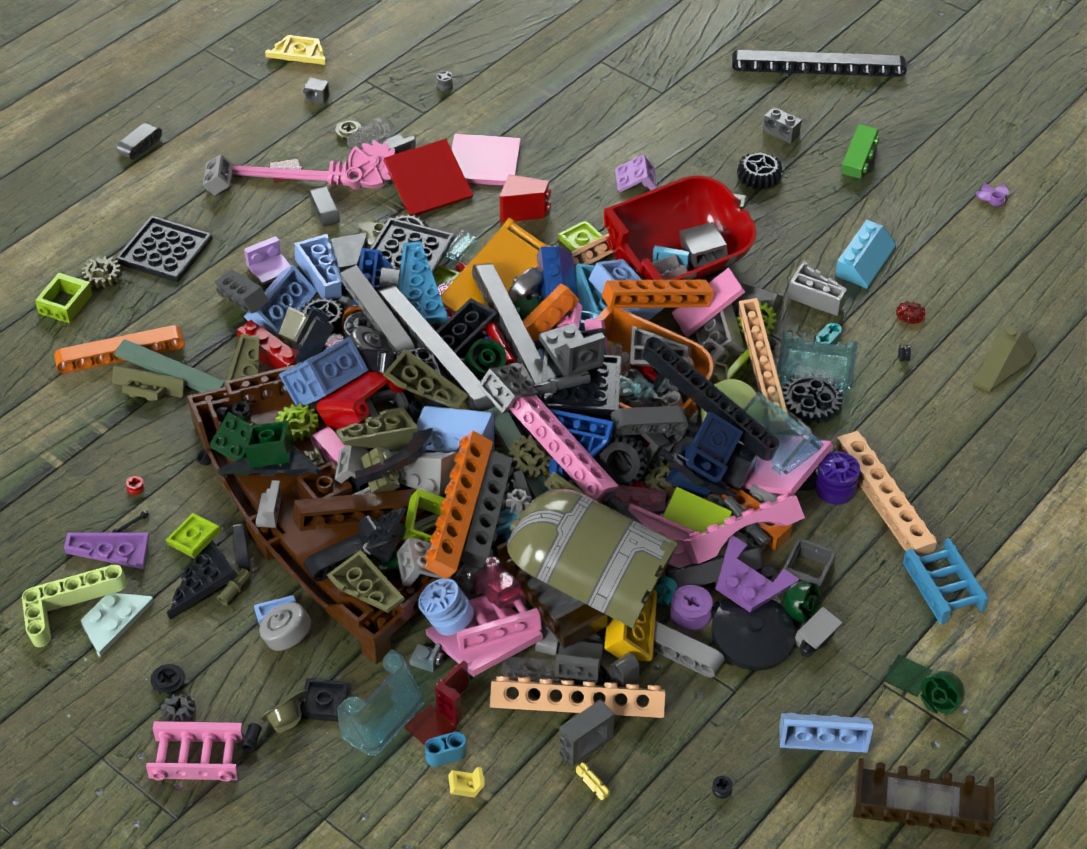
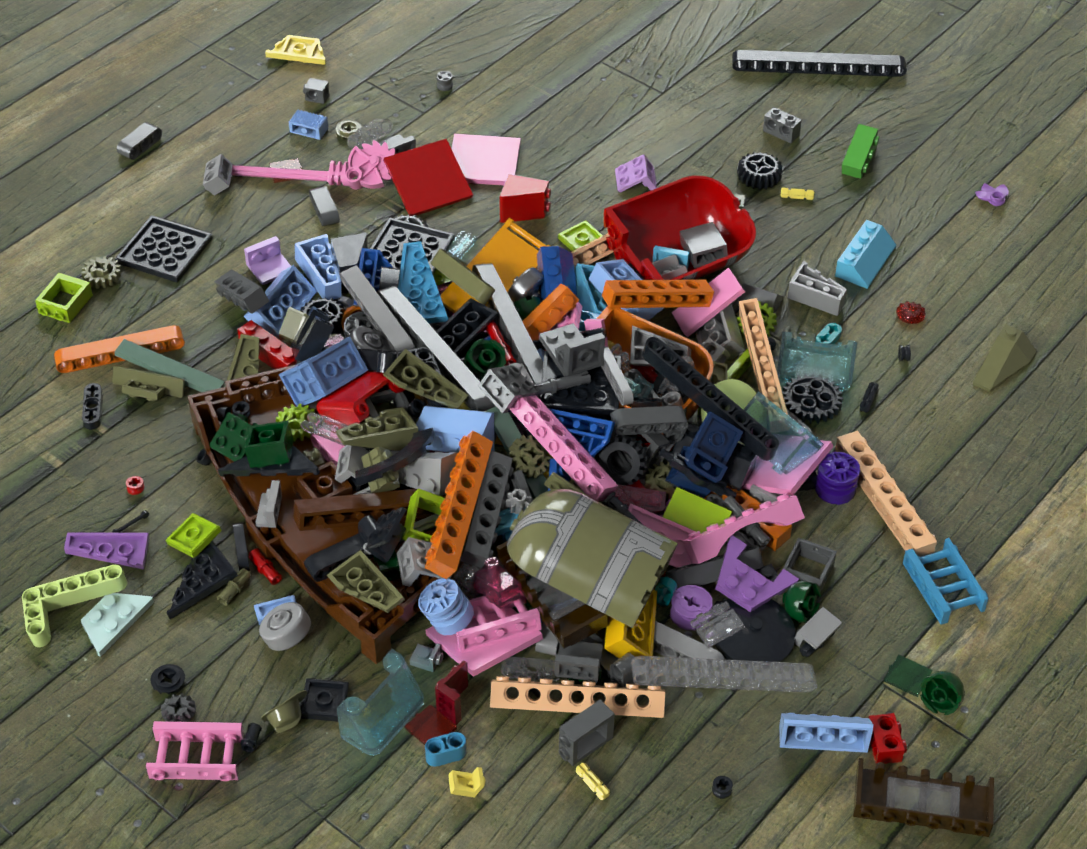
(95, 412): none -> black beam
(265, 566): none -> red pin
(308, 124): none -> light blue brick
(323, 427): none -> clear hinge
(371, 229): plate -> none
(462, 276): none -> olive beam
(616, 378): none -> light grey beam
(718, 628): none -> clear plate
(723, 674): none -> clear beam
(797, 193): none -> light yellow axle
(869, 397): none -> black axle
(891, 737): none -> red brick

